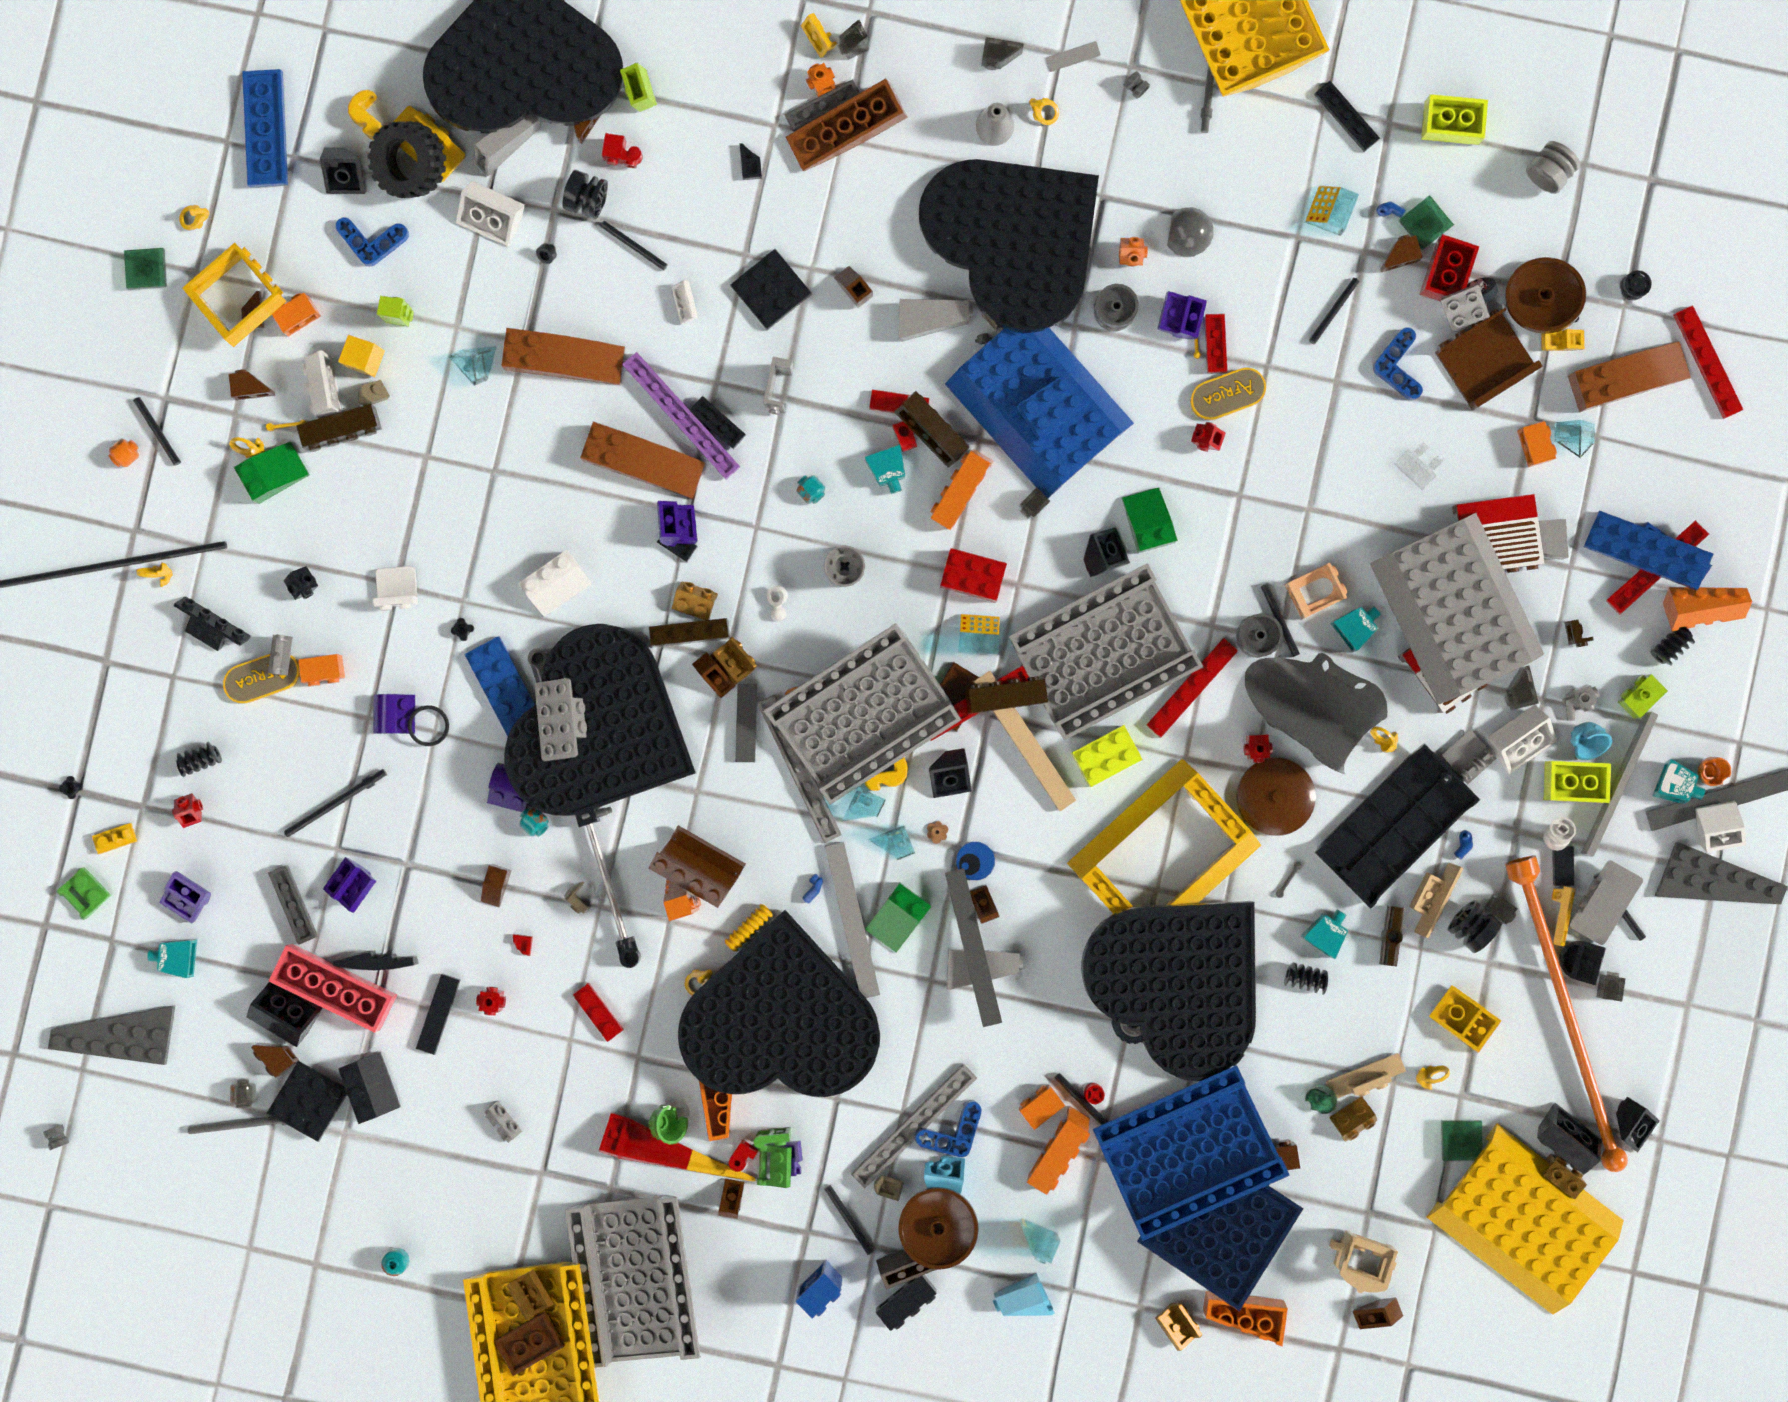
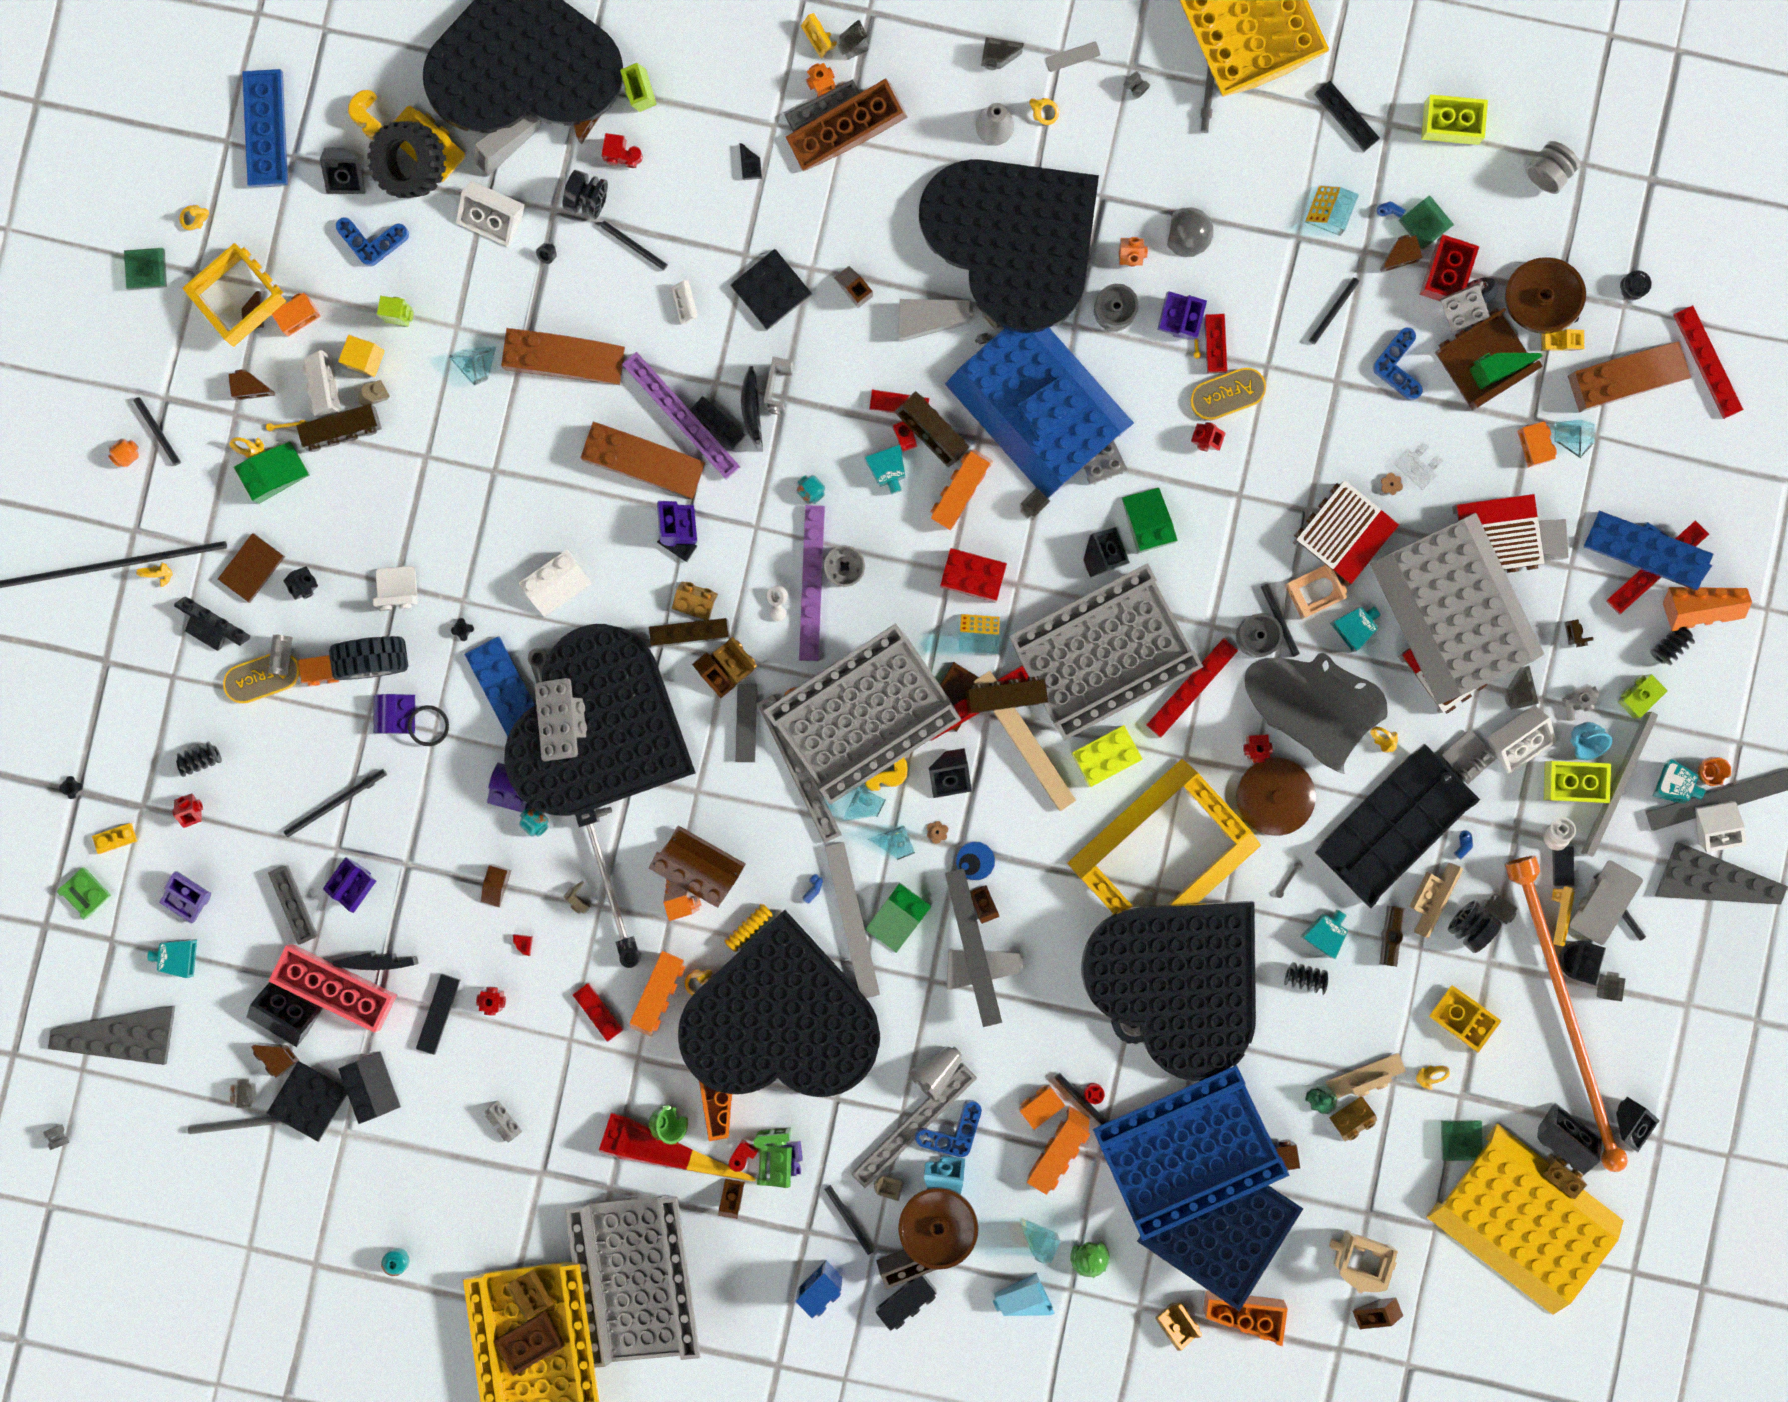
(251, 567): none -> reddish brown tile
(368, 657): none -> black wheel
(656, 994): none -> orange wedge
(750, 408): none -> black slope
(811, 583): none -> medium lavender plate
(936, 1072): none -> light grey cone
(1090, 1259): none -> bright green helmet
(1105, 465): none -> light grey hinge
(1346, 531): none -> panel
(1396, 484): none -> medium nougat plant
(1500, 365): none -> green slope

